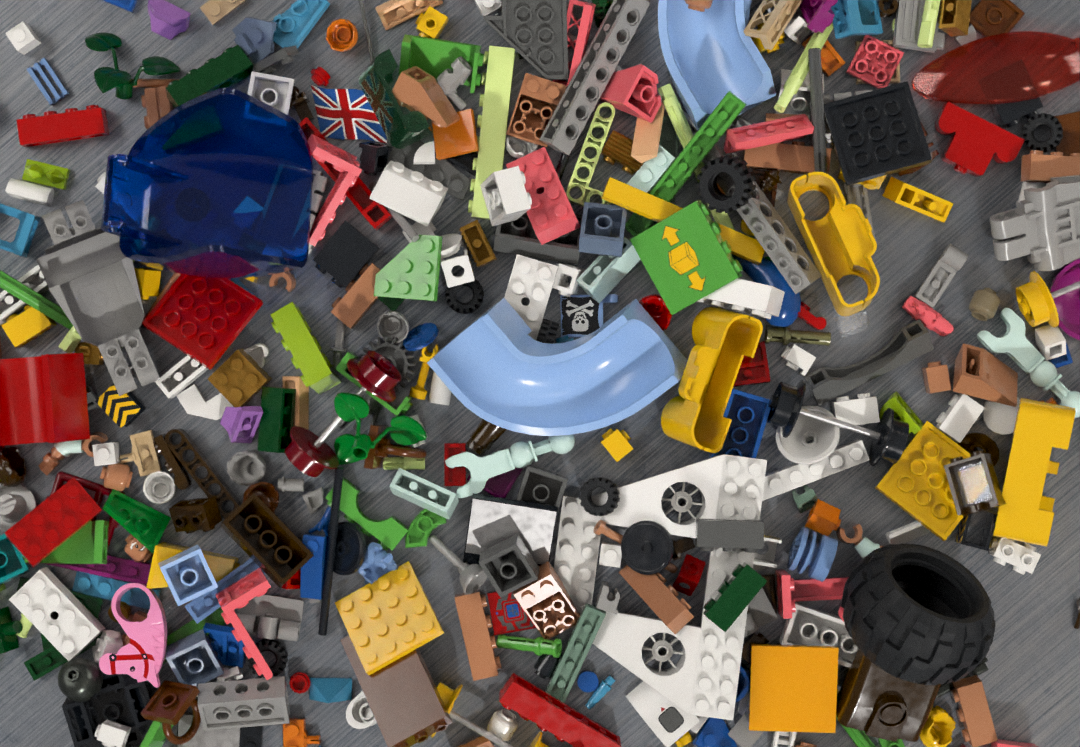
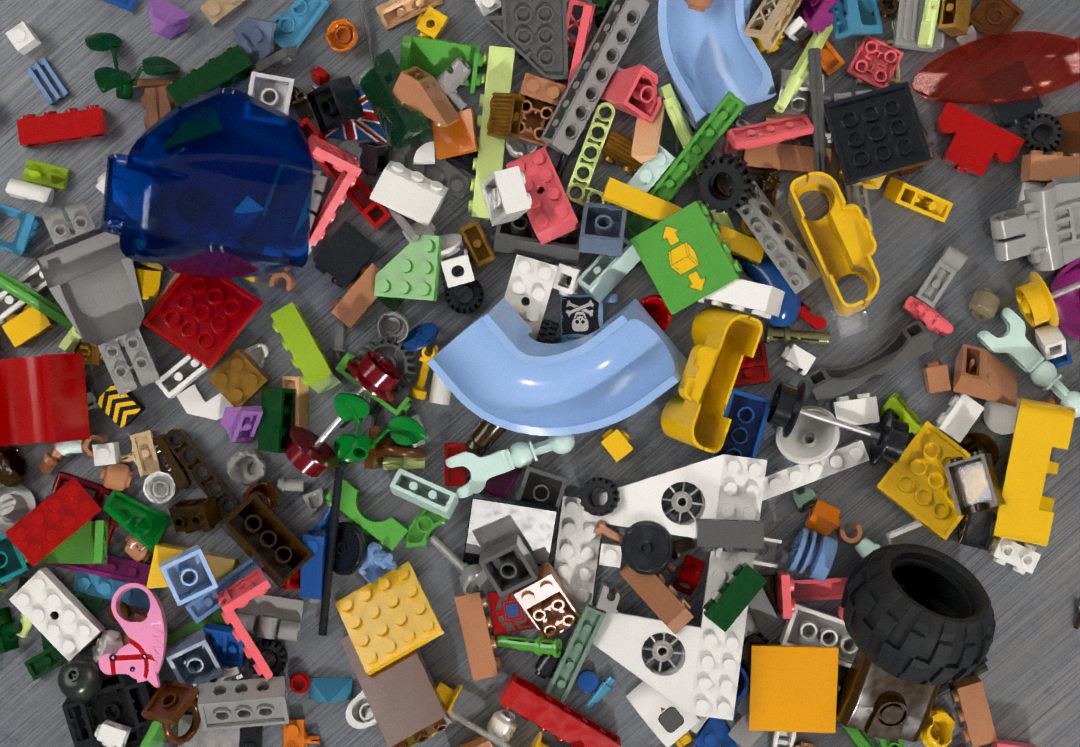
(335, 104): none -> black slope
(505, 115): none -> pearl gold brick

